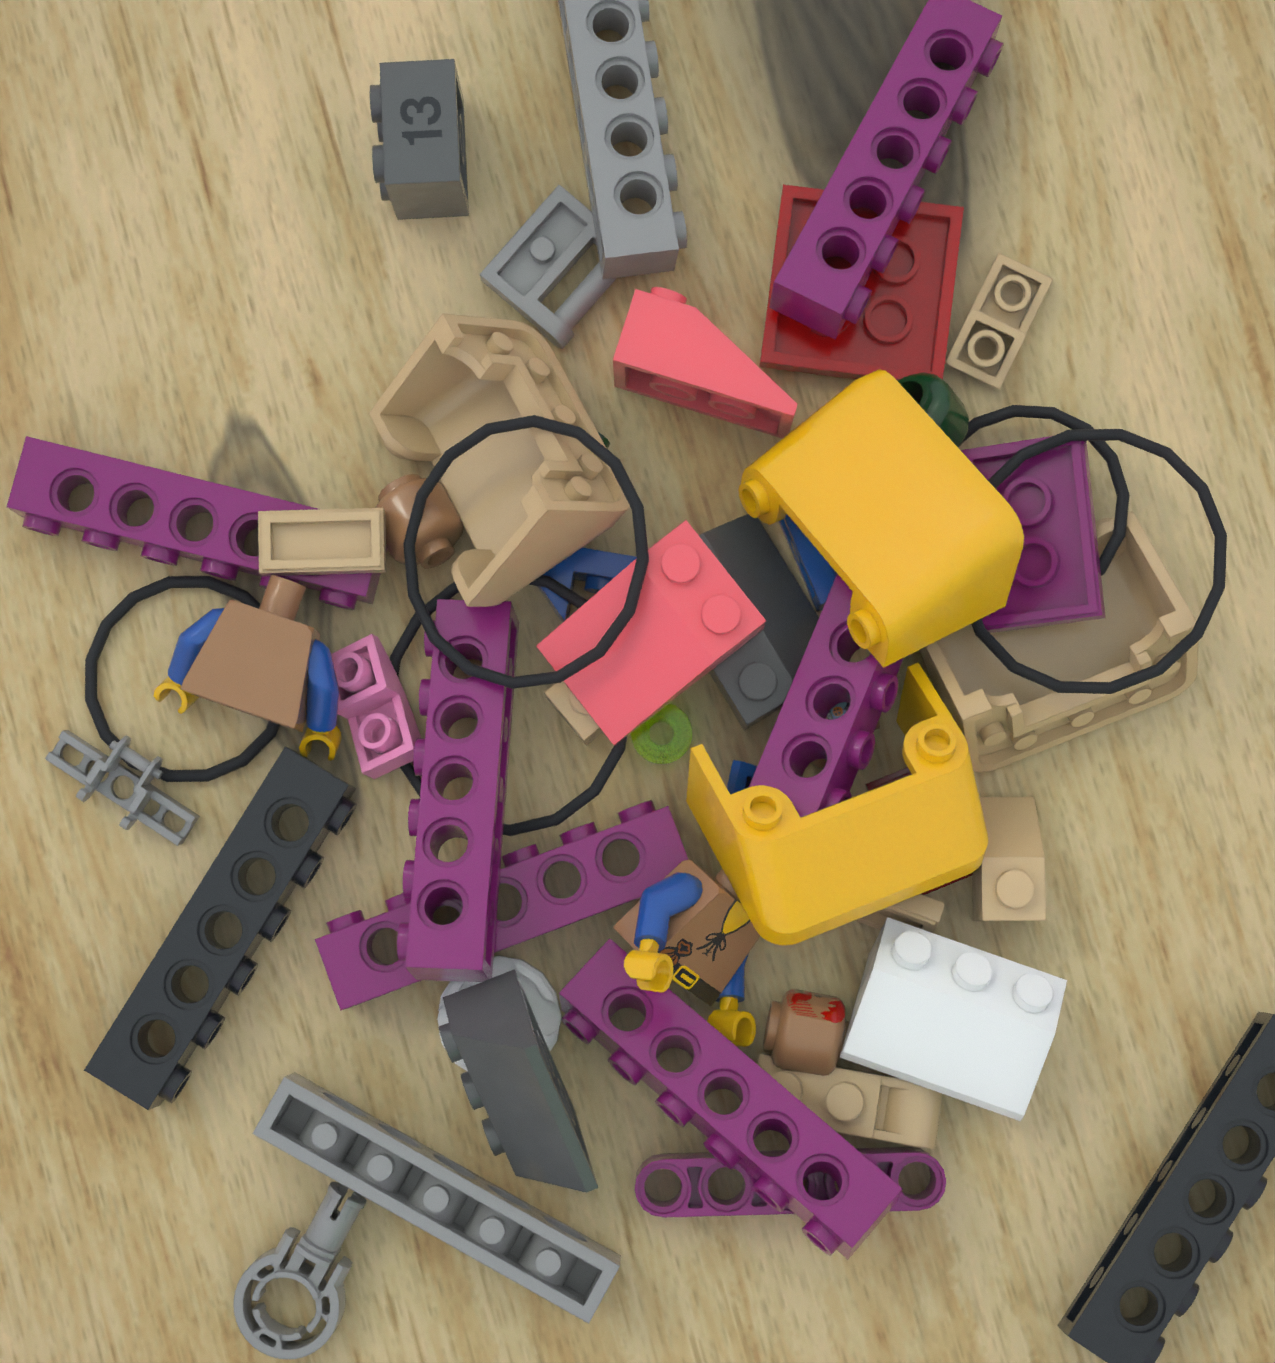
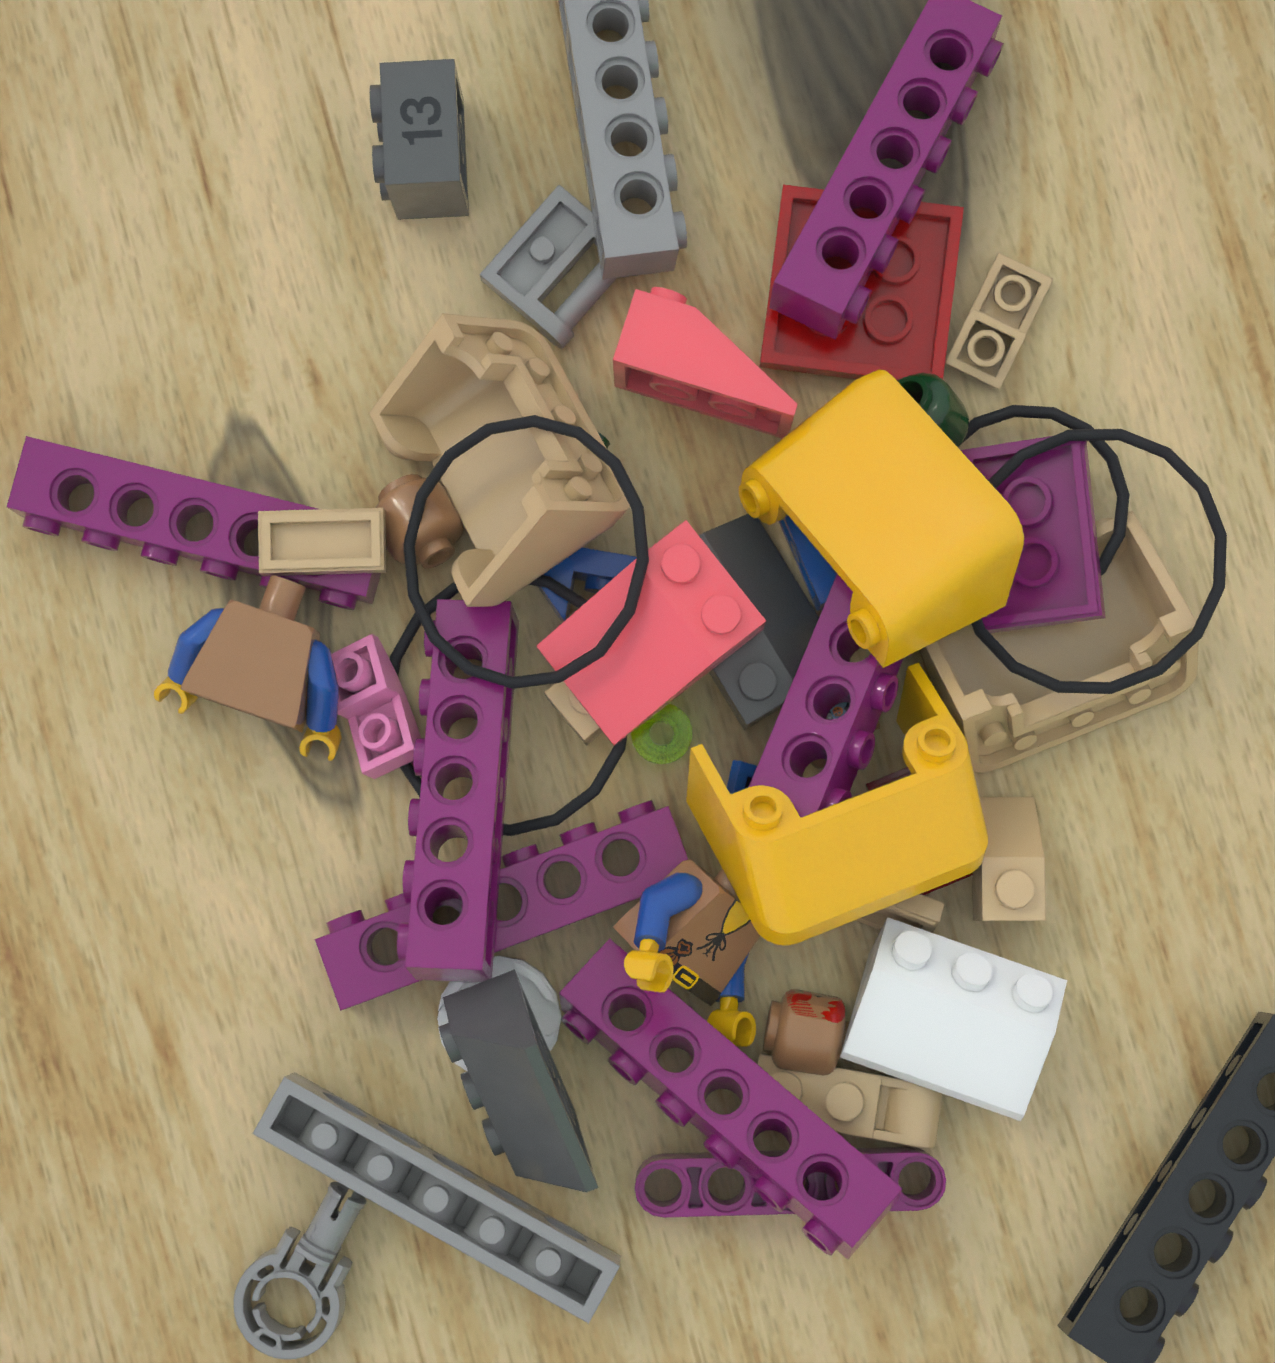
(98, 644): black piece -> none
(124, 1055): black brick -> none
(142, 788): light grey piece -> none

